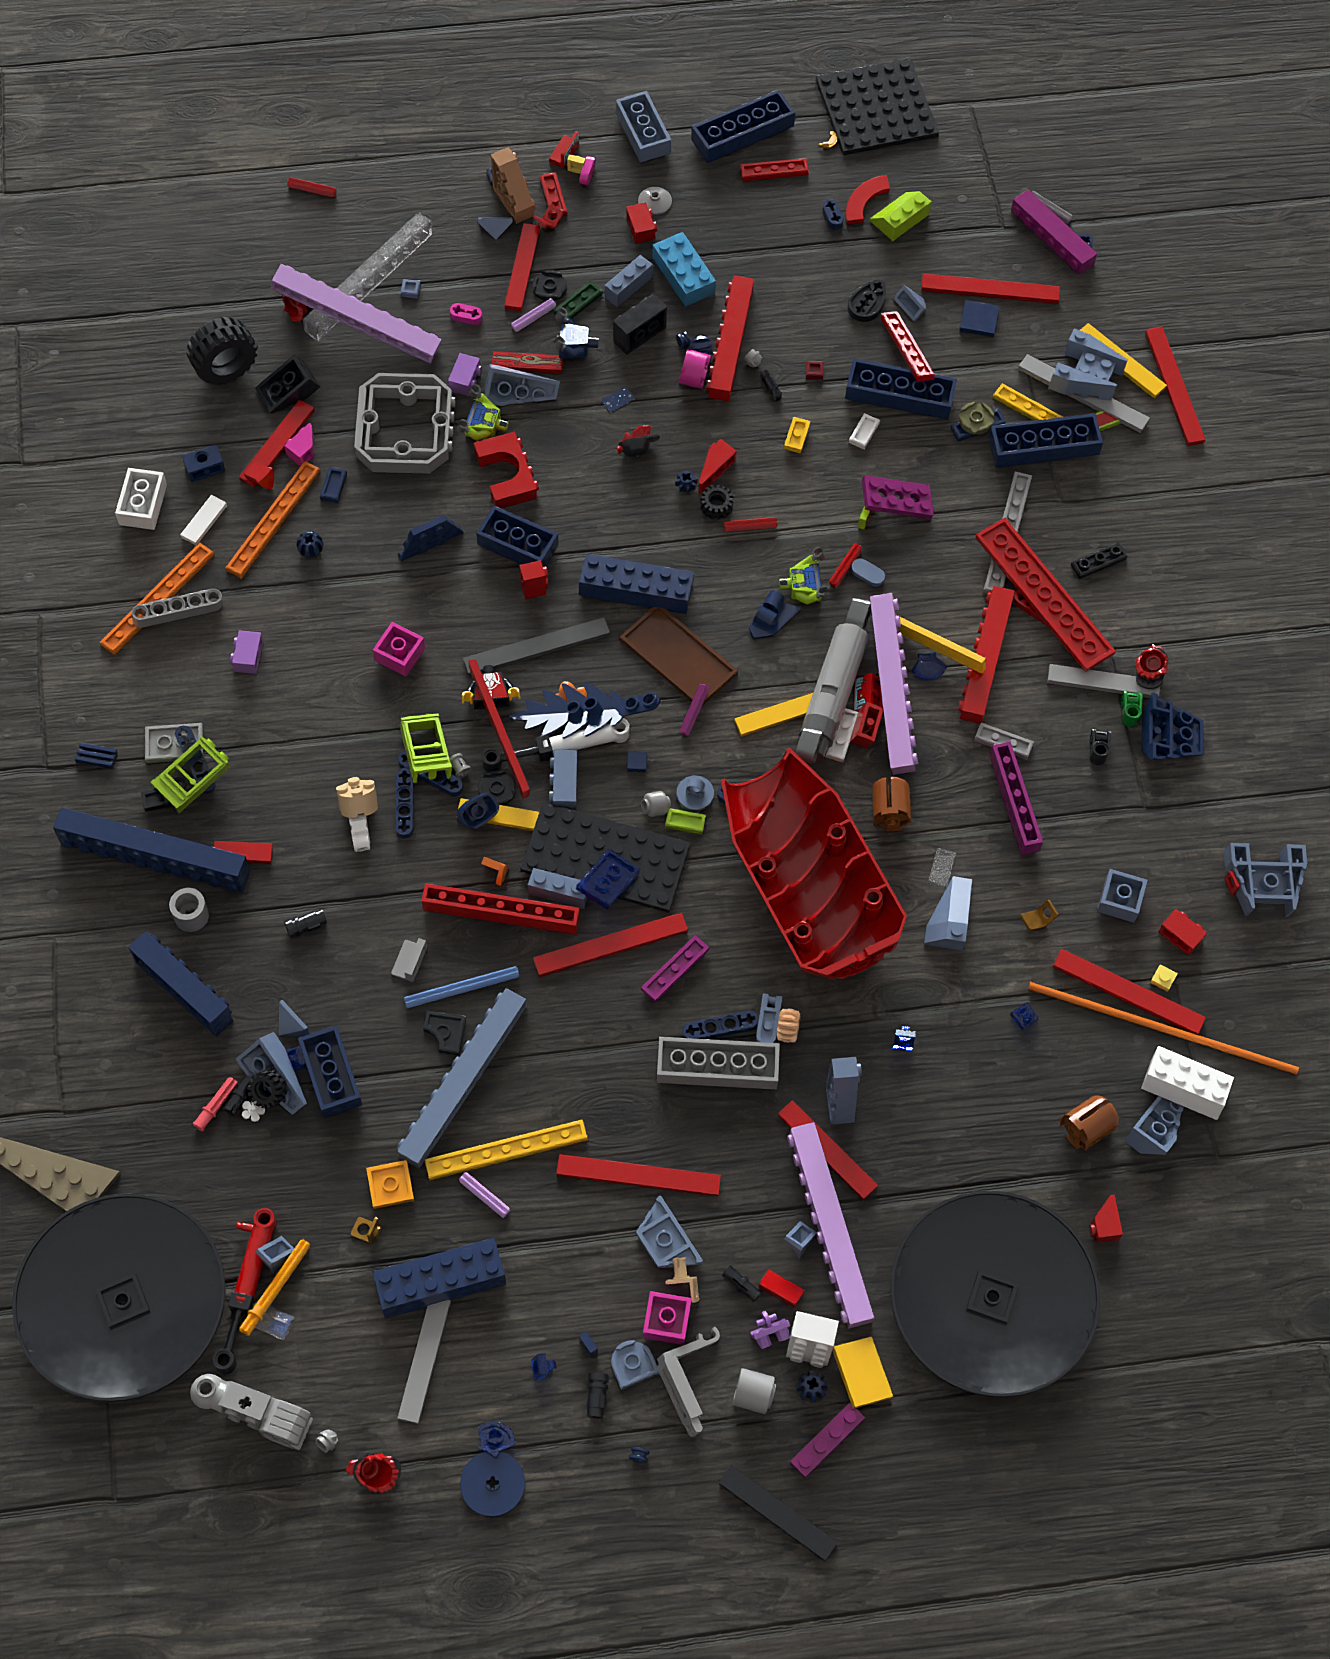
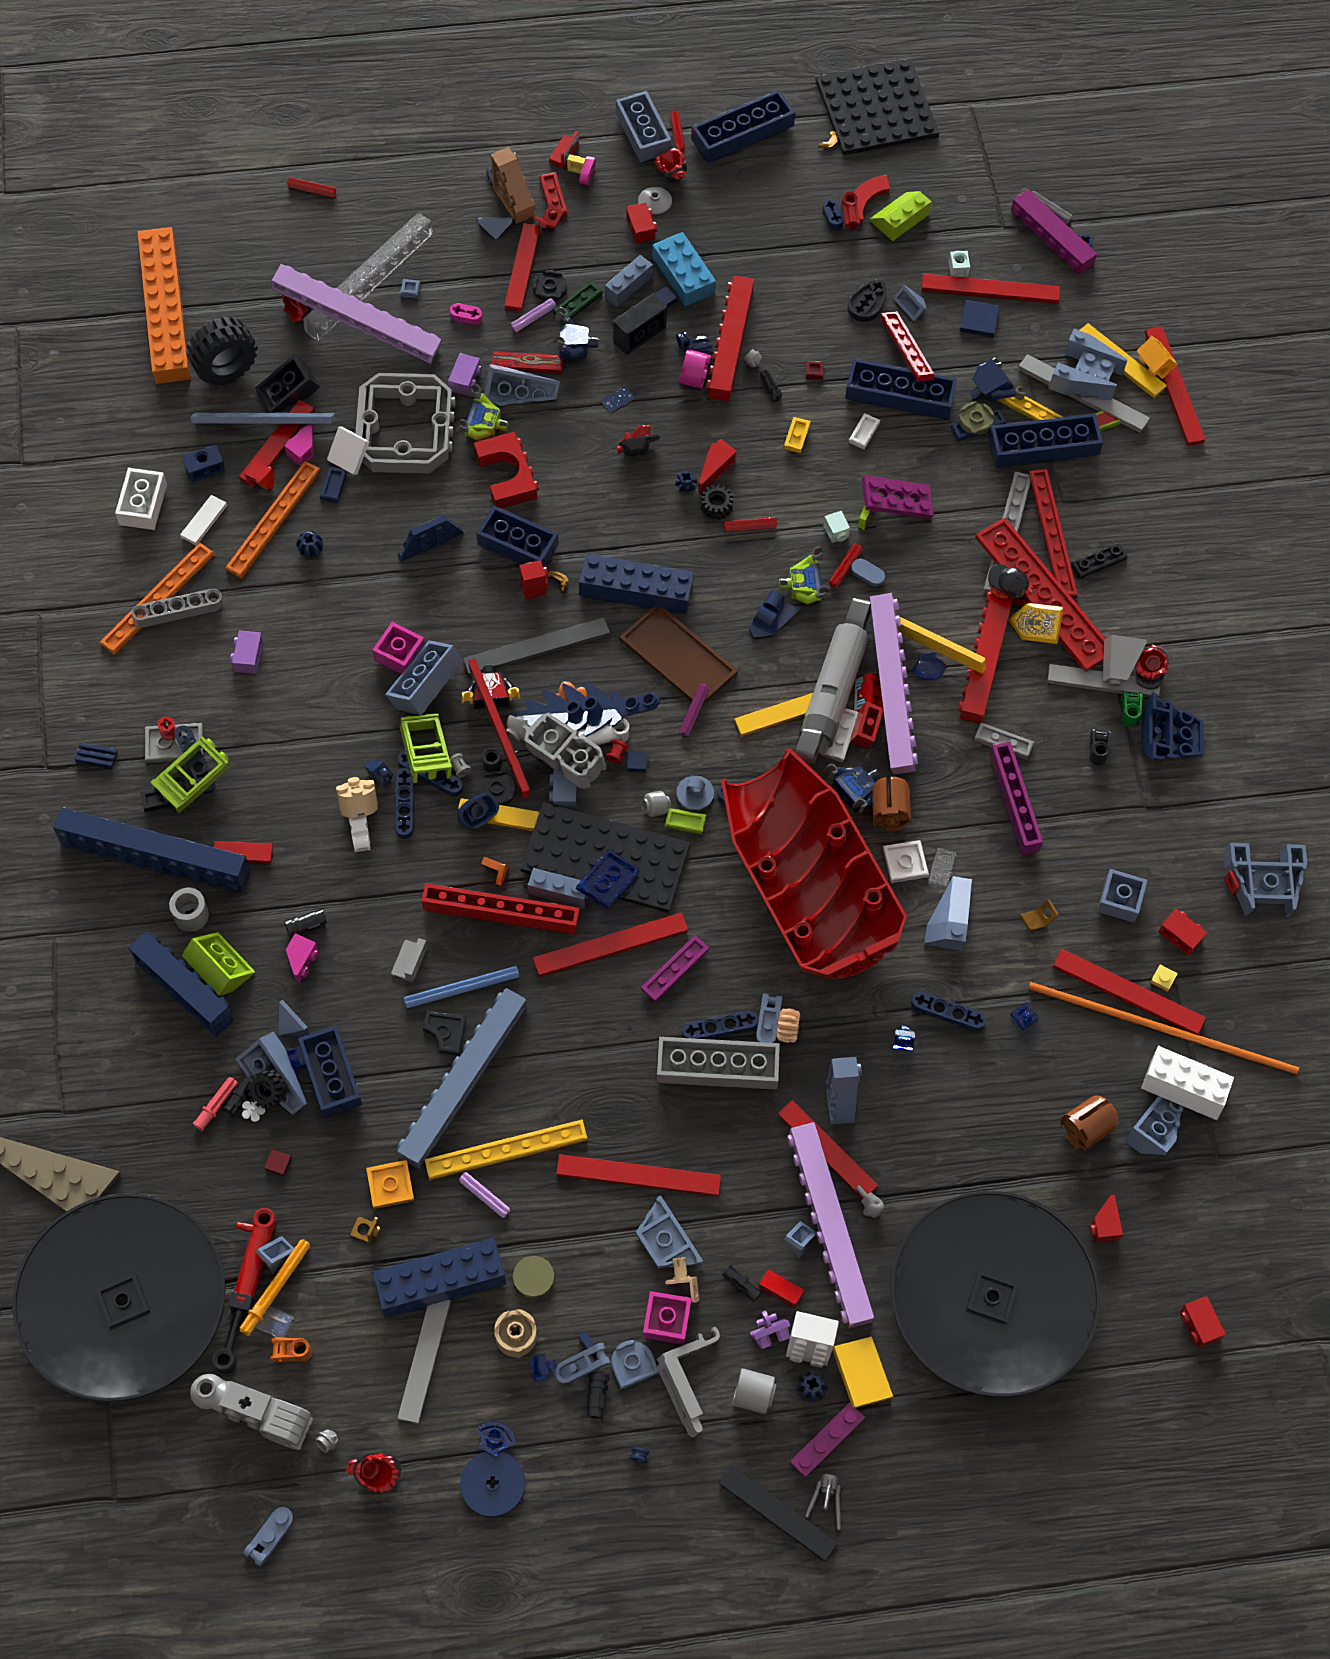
(163, 305): none -> orange brick
(163, 728): none -> red bush
(217, 963): none -> lime slope
(264, 418): none -> sand blue tile
(270, 1535): none -> sand blue plate
(277, 1162): none -> dark red tile
(285, 1350): none -> orange piece
(300, 955): none -> dark pink slope
(348, 450): none -> white tile
(379, 771): none -> dark blue piece
(424, 677): none -> sand blue brick
(513, 1321): none -> tan brick
(533, 1276): none -> olive tile
(559, 747): none -> light grey brick
(560, 577): none -> pearl gold piece
(581, 1364): none -> sand blue plate
(617, 752): none -> red bush
(666, 296): none -> dark blue tile
(672, 164): none -> red hair
(677, 131): none -> red axle
(774, 169): red tile -> none
(828, 1486): none -> flat silver plant
(836, 527): none -> light aqua brick
(850, 211): none -> red piece
(854, 785): none -> torso
(872, 1204): none -> light grey piece
(905, 861): none -> white tile
(947, 1014): none -> dark blue beam
(959, 264): none -> light aqua brick
(994, 383): none -> dark blue torso
(1009, 582): none -> black hair
(1038, 623): none -> yellow tile
(1052, 530): none -> red tile
(1120, 658): none -> light grey slope
(1156, 357): none -> light orange brick
(1202, 1322): none -> red brick

